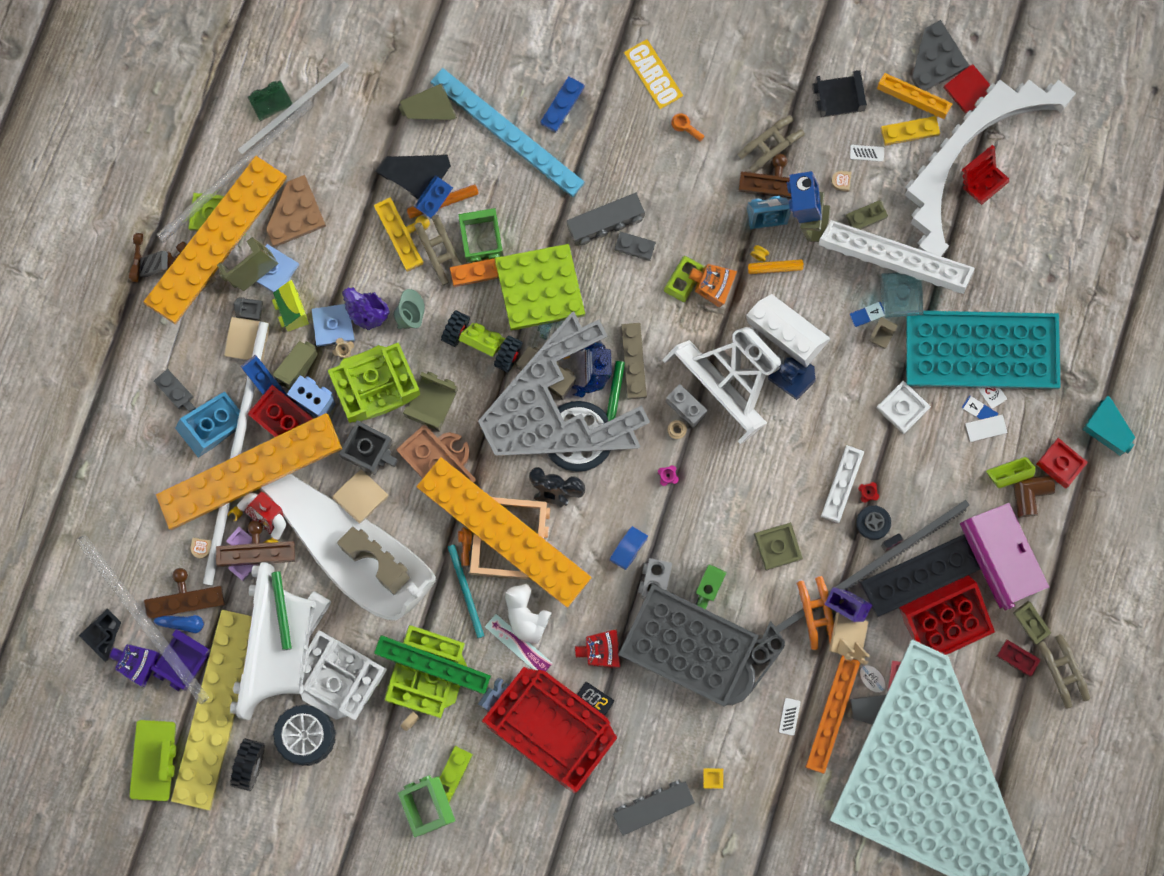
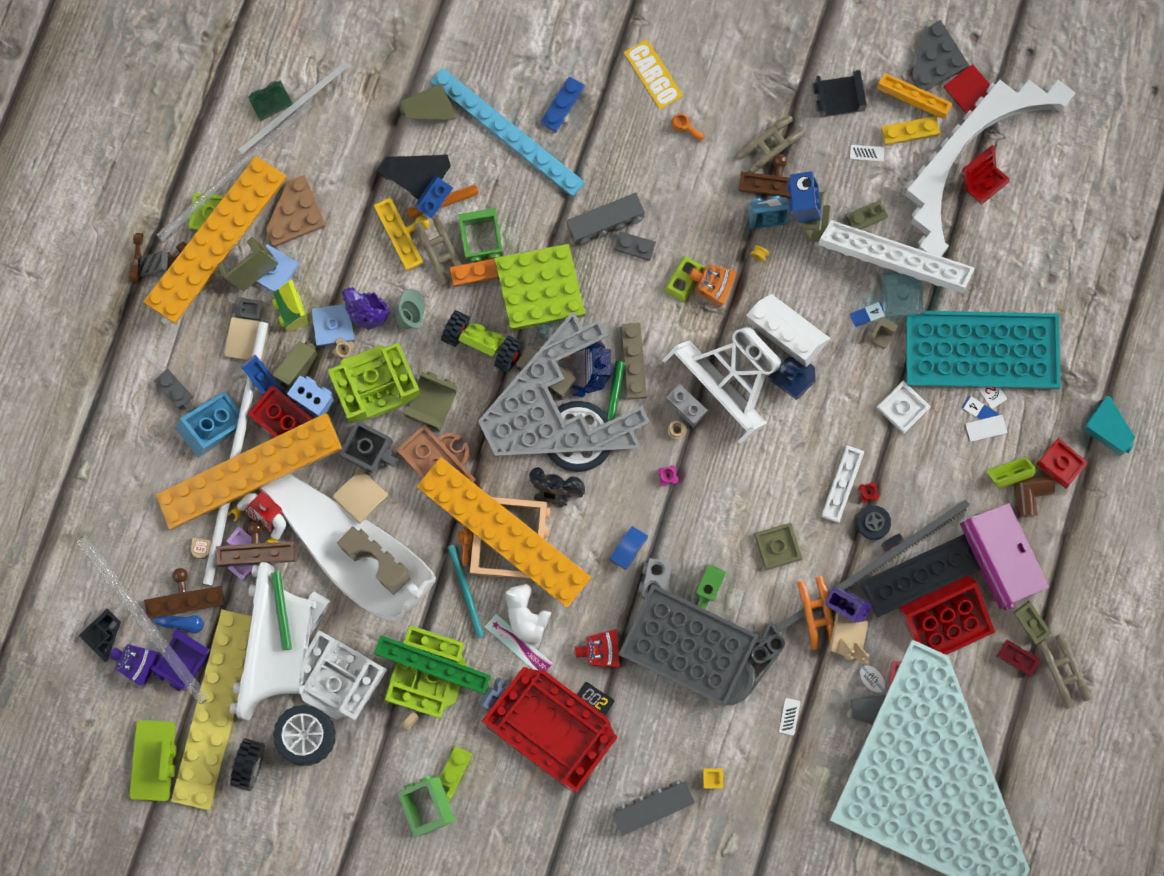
(776, 266): light orange axle -> none
(832, 715): orange plate -> none
(841, 181): tile -> none

